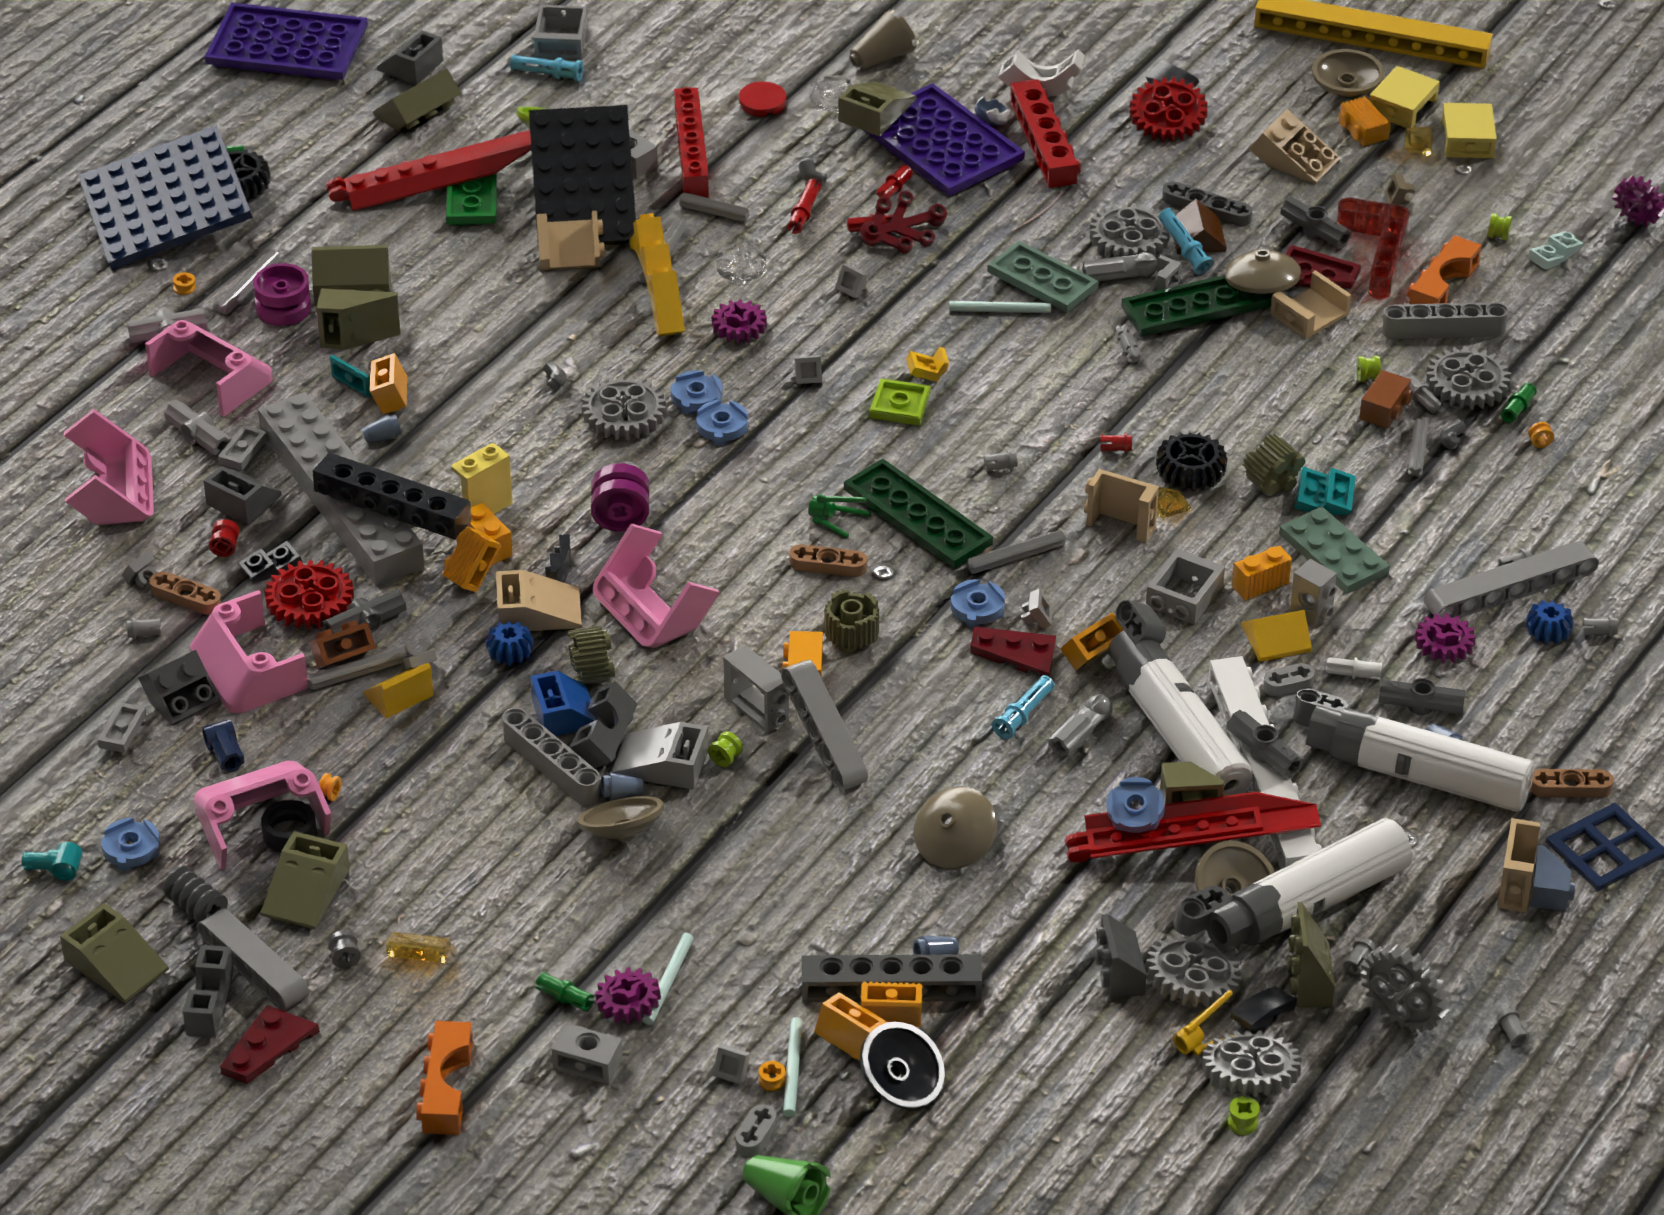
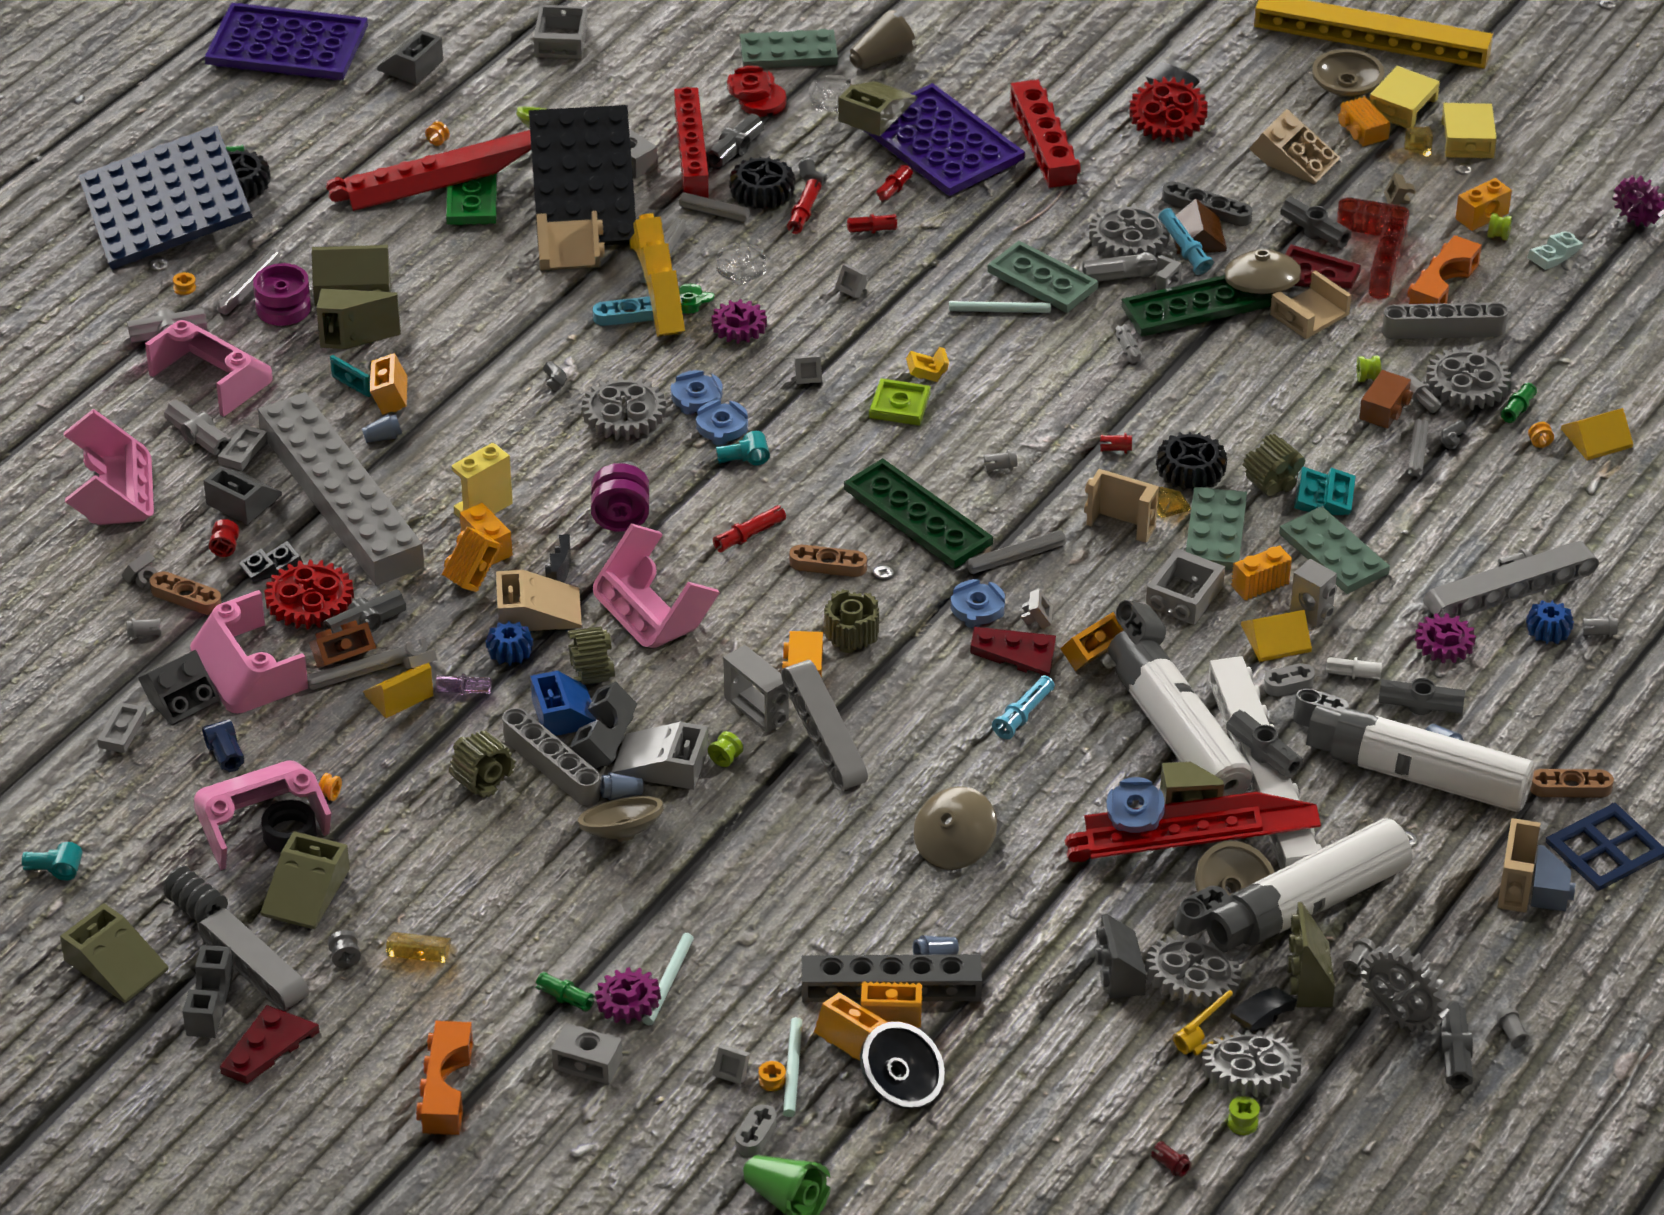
(130, 855): medium blue plate -> none
(392, 495): black brick -> none
(419, 101): olive slope -> none
(437, 133): none -> light orange bush
(463, 684): none -> clear purple axle
(481, 763): none -> olive brick
(558, 67): medium azure pin -> none
(605, 314): none -> medium azure beam
(692, 297): none -> green plate
(734, 141): none -> dark grey piece
(743, 531): none -> red pin
(750, 83): none -> red tile
(751, 448): none -> teal pin
(762, 182): none -> black gear
(789, 48): none -> sand green plate
(822, 507): green plant -> none
(901, 225): dark red plant -> none
(992, 111): sand blue hair -> none
(1055, 78): white arch -> none
(1081, 725): light grey piece -> none
(1177, 1163): none -> dark red pin
(1217, 525): none -> sand green plate
(1456, 1047): none -> dark grey piece
(1478, 204): none -> light orange brick
(1600, 434): none -> yellow slope

